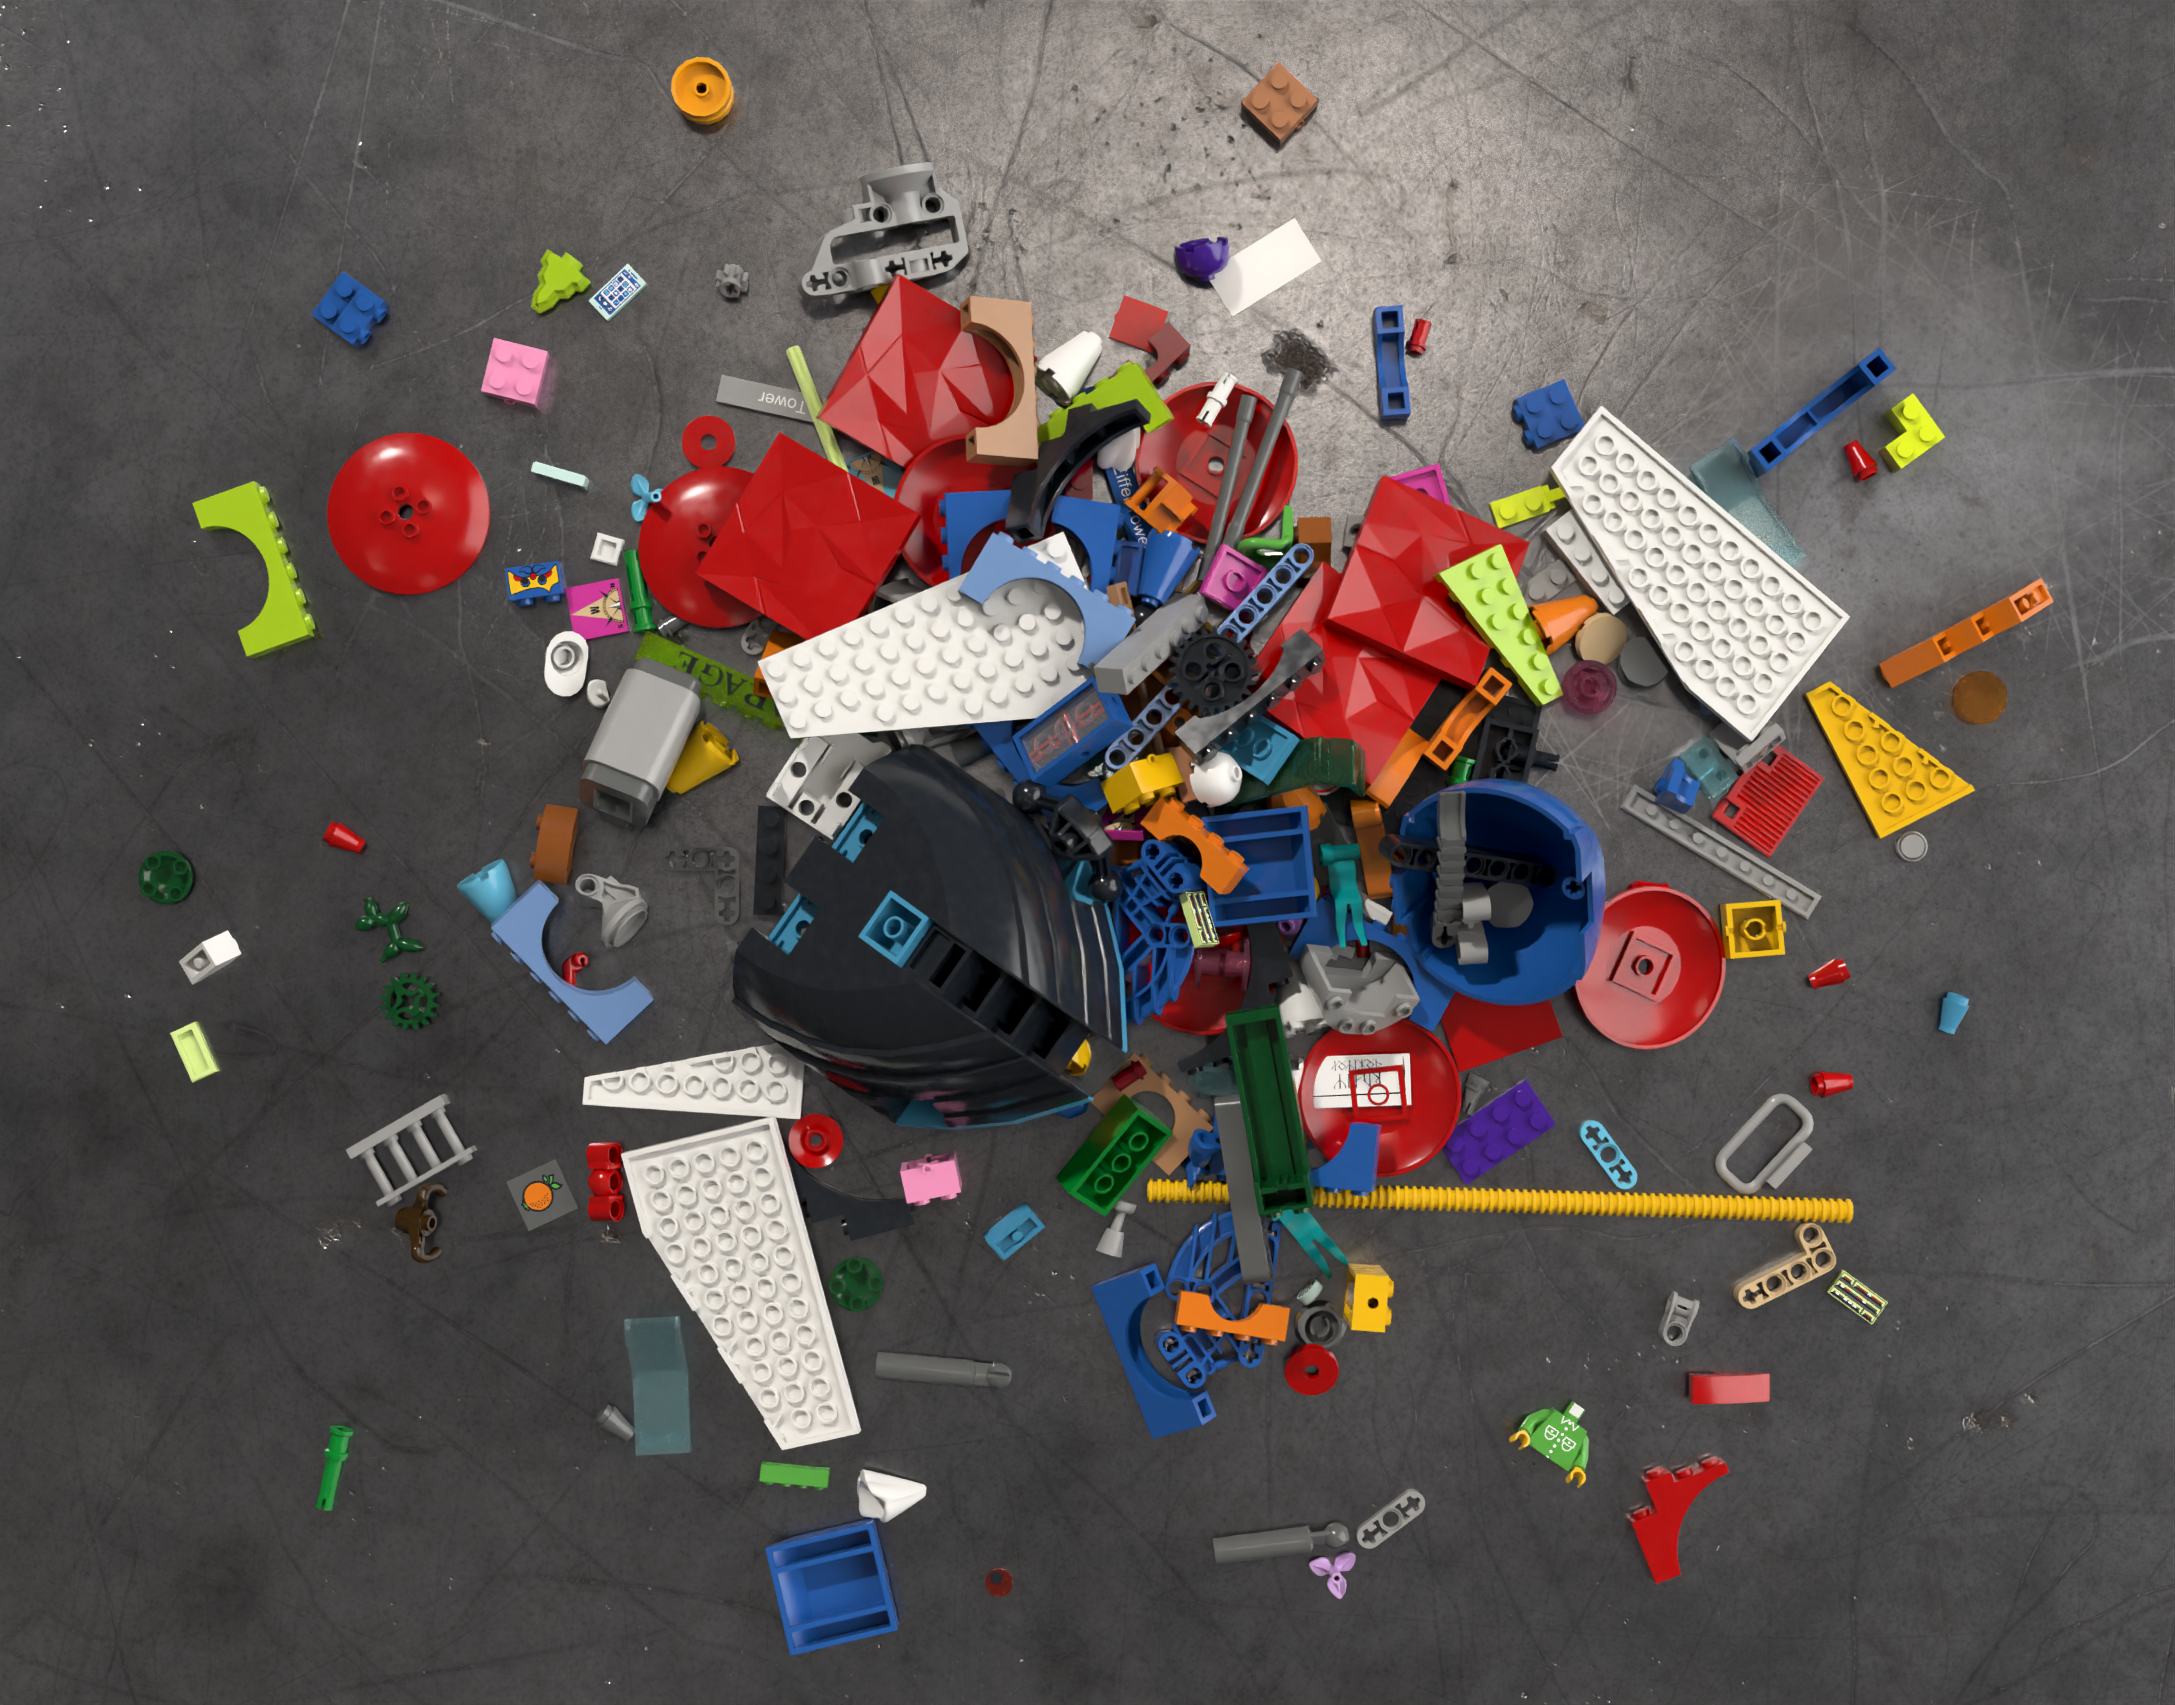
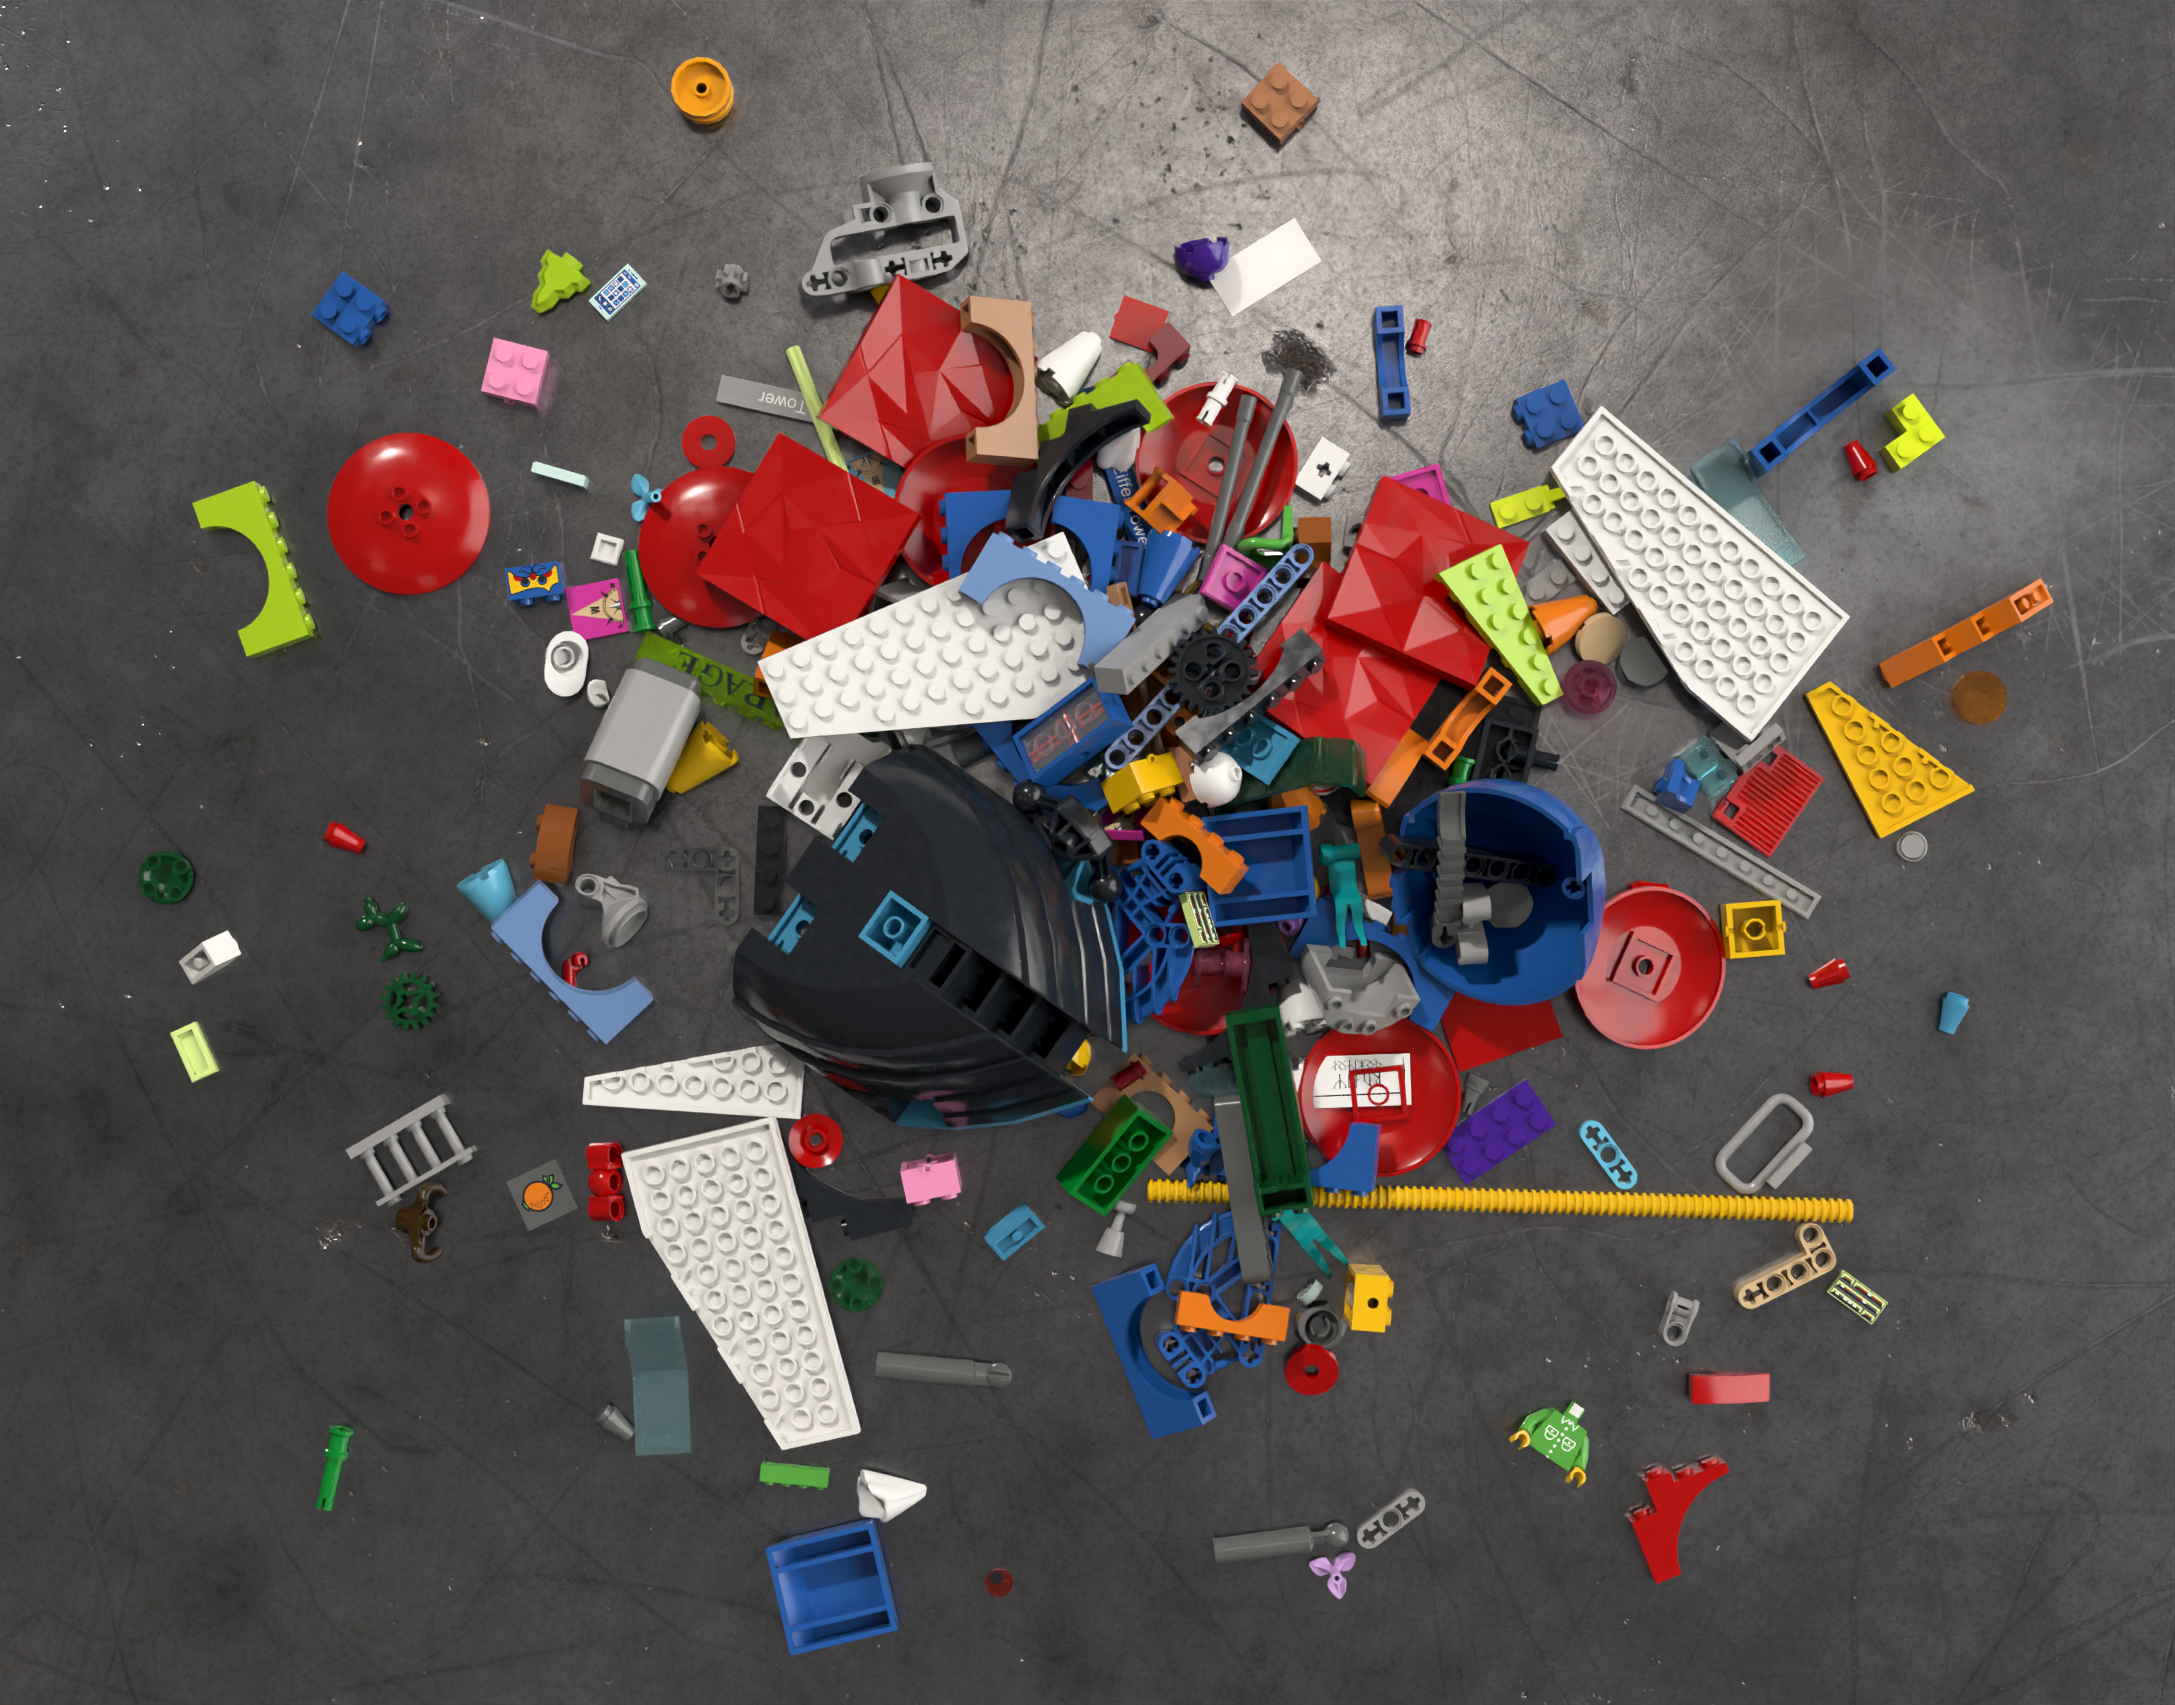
(1324, 454): none -> white brick

